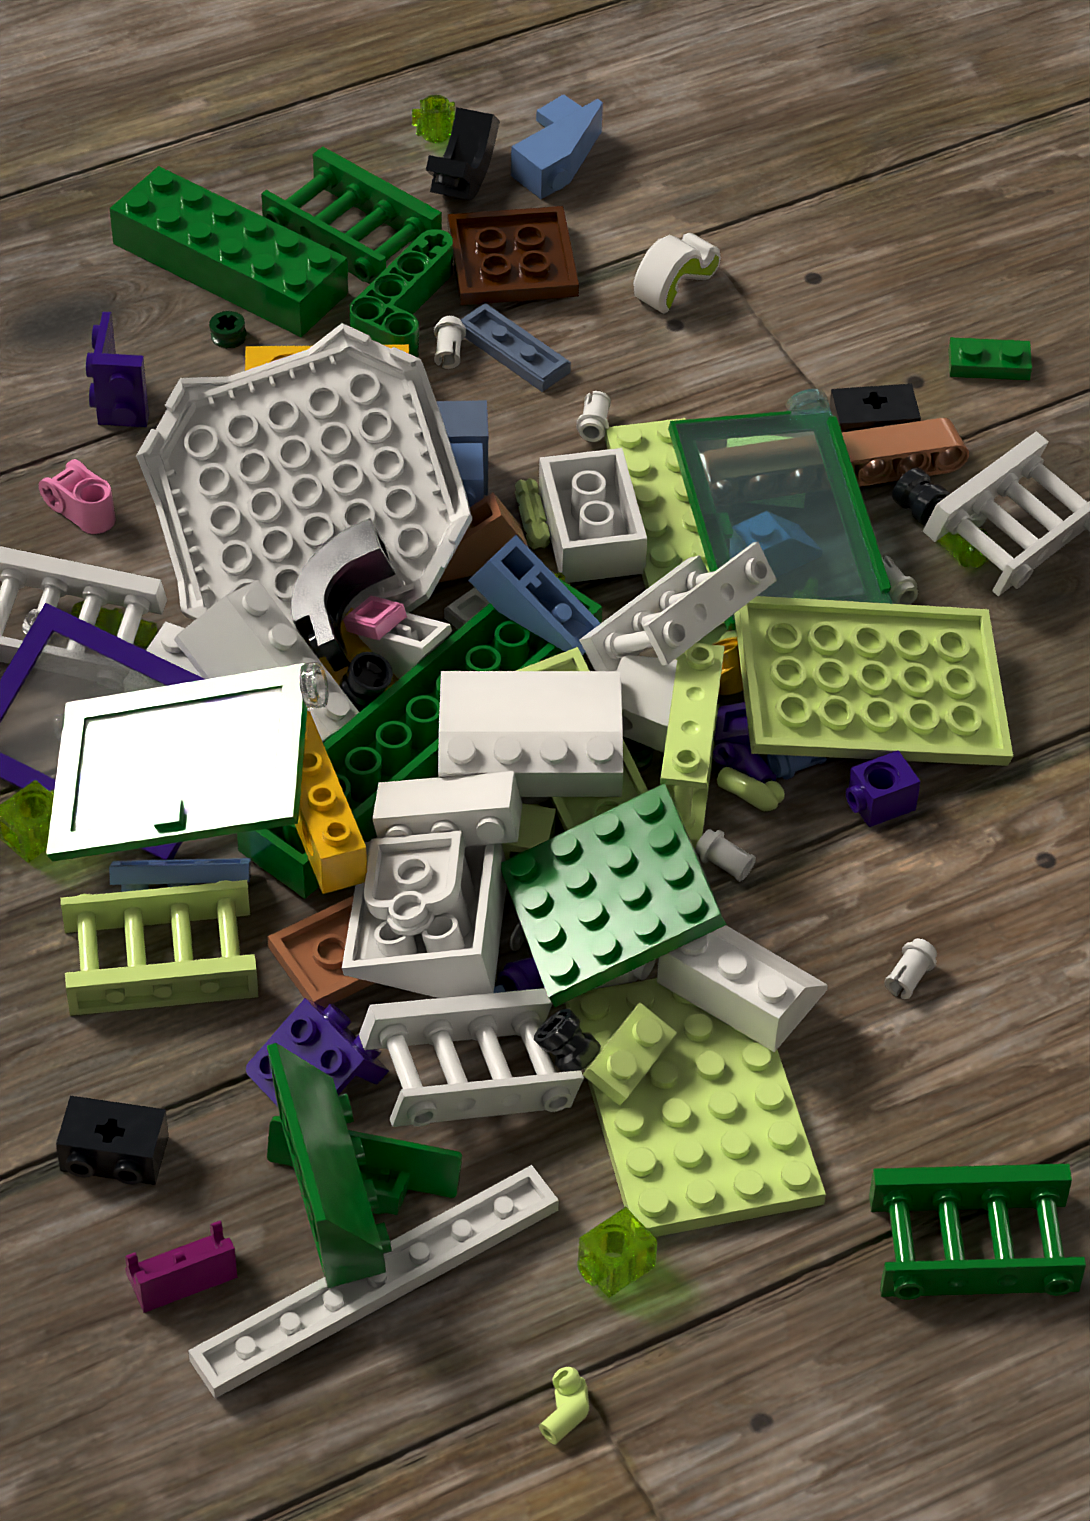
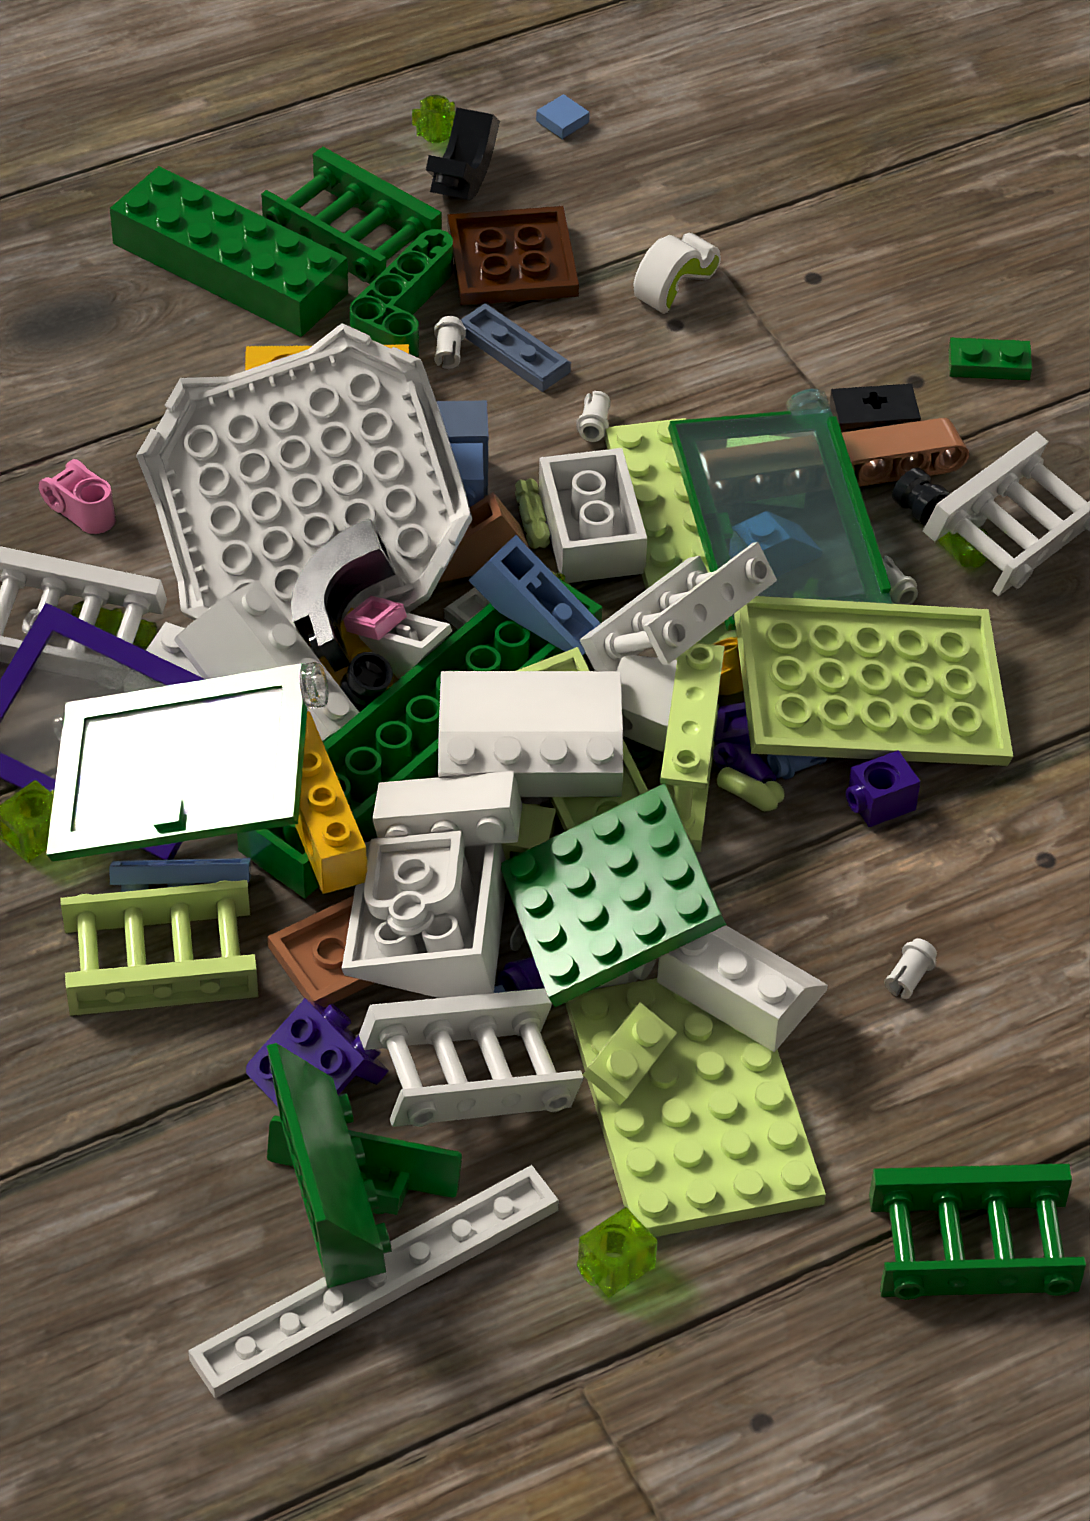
(112, 1140): black brick -> none
(118, 380): dark purple bracket -> none
(182, 1270): magenta hinge -> none
(228, 338): dark green bush -> none
(554, 154): medium blue slope -> none
(566, 1041): black wheel -> none
(571, 1404): yellowish green arm -> none
(724, 854): white pin -> none

